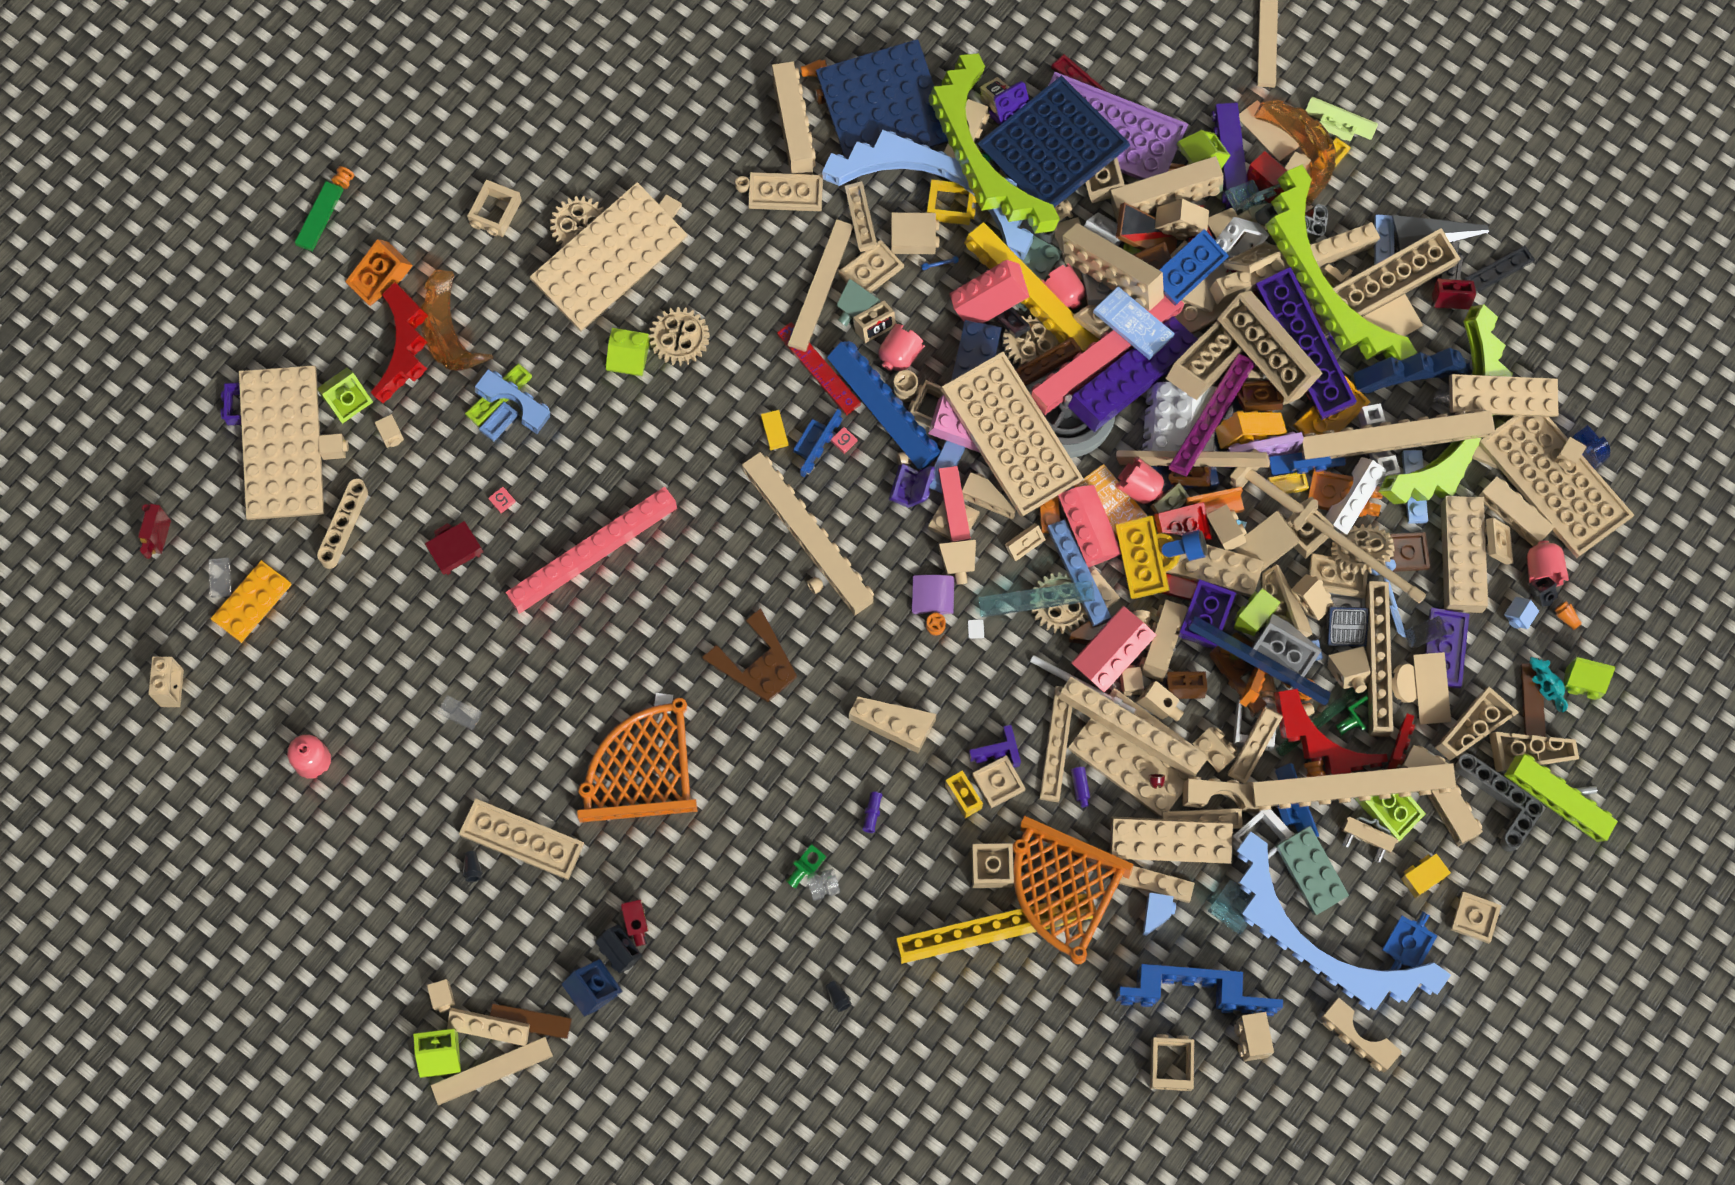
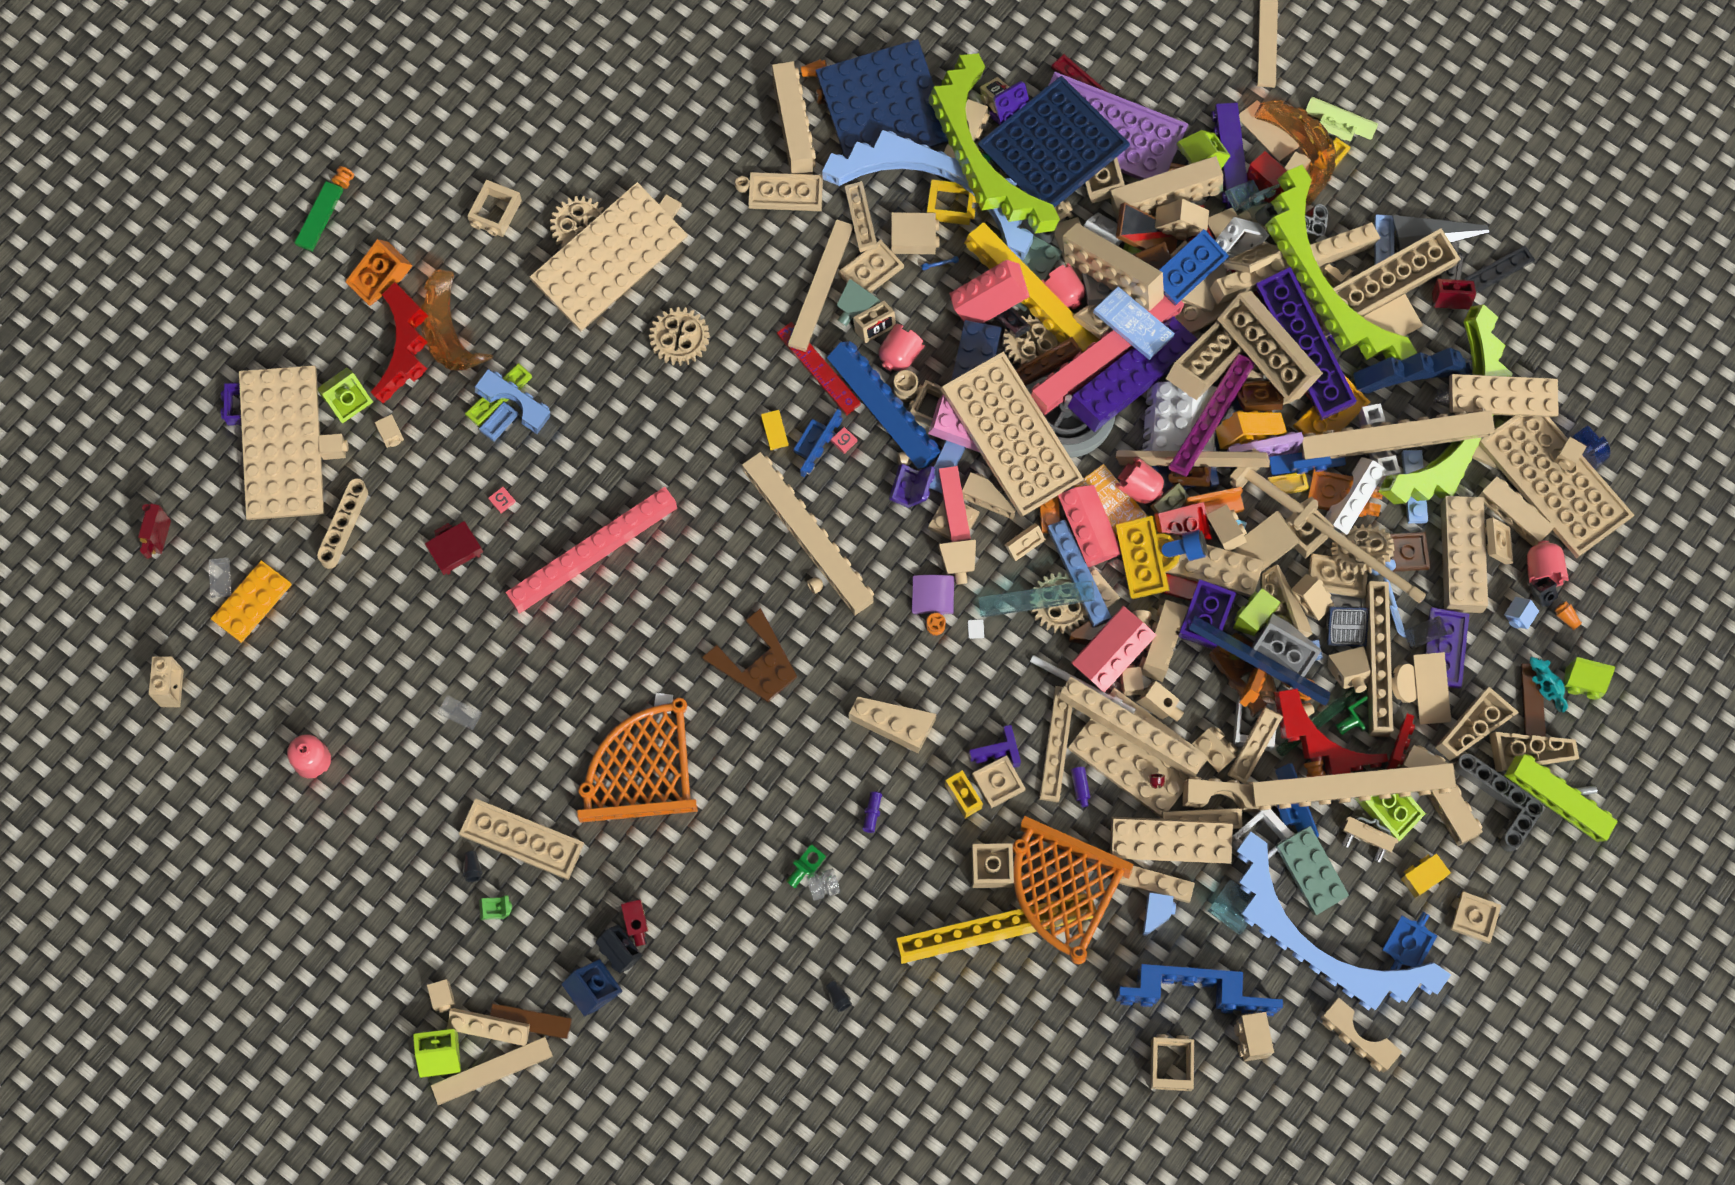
(495, 908): none -> bright green bracket
(627, 351): lime slope -> none
(1187, 684): reddish brown hinge -> none

